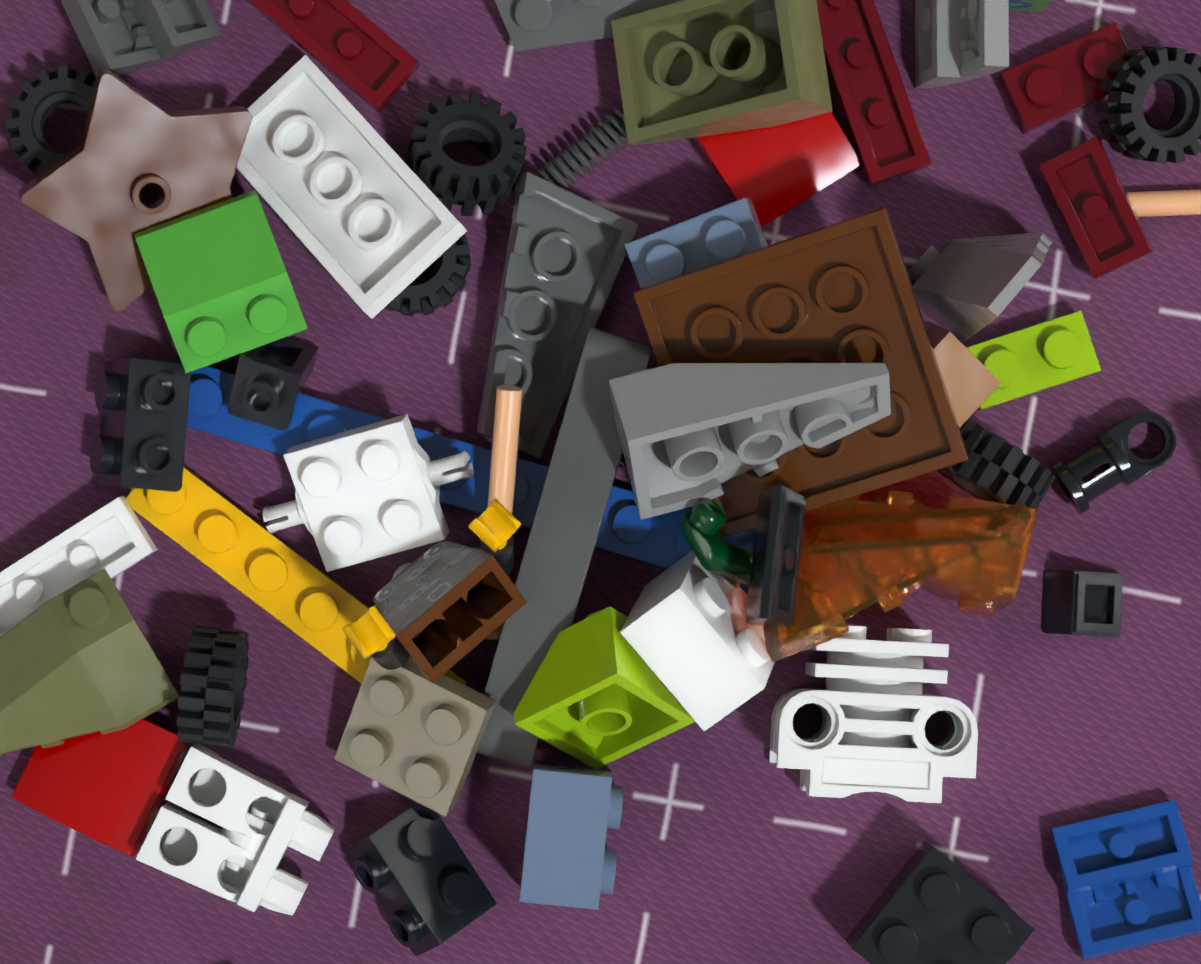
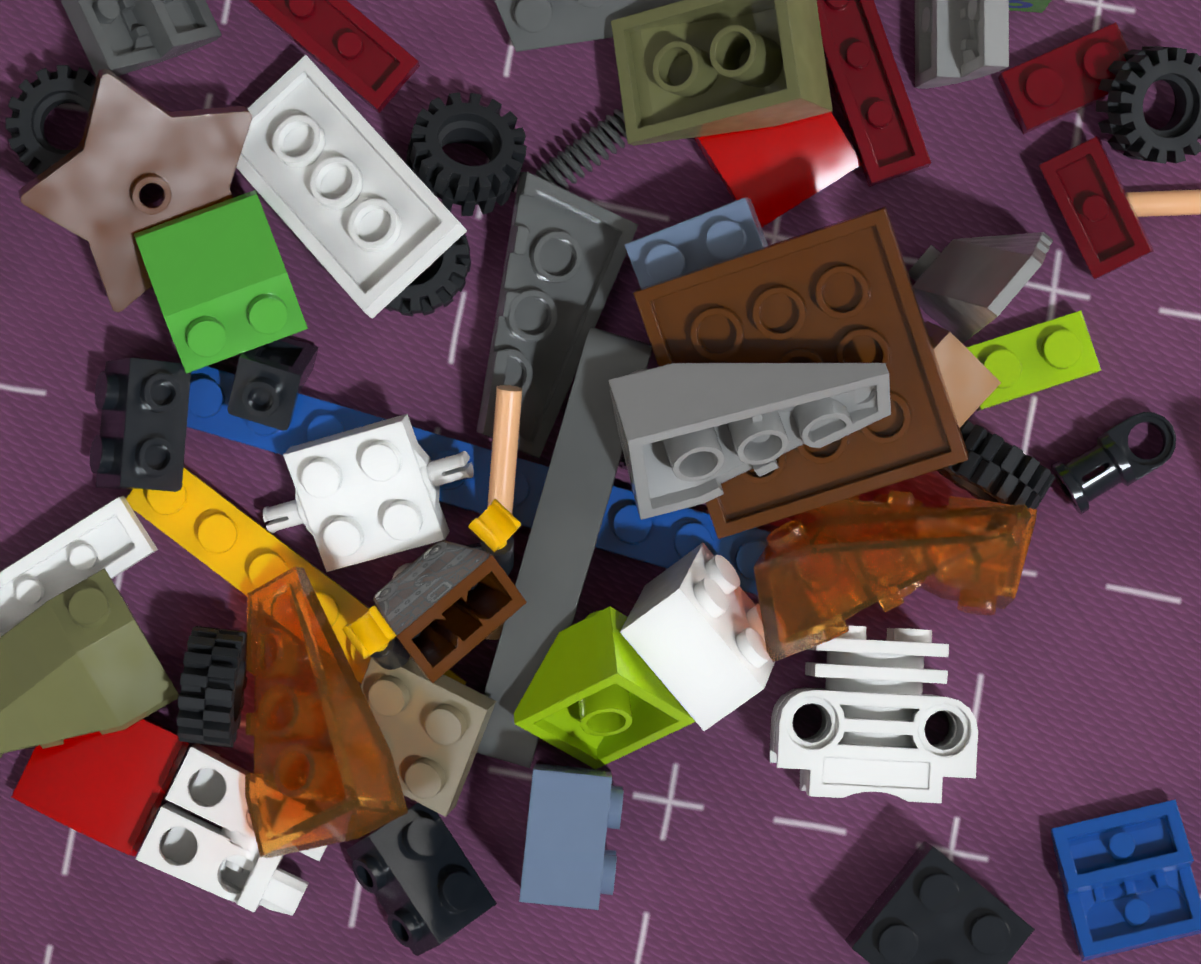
(317, 746): none -> clear orange wedge
(710, 547): dark green arm -> none
(776, 557): black slope -> none
(1082, 603): black slope -> none

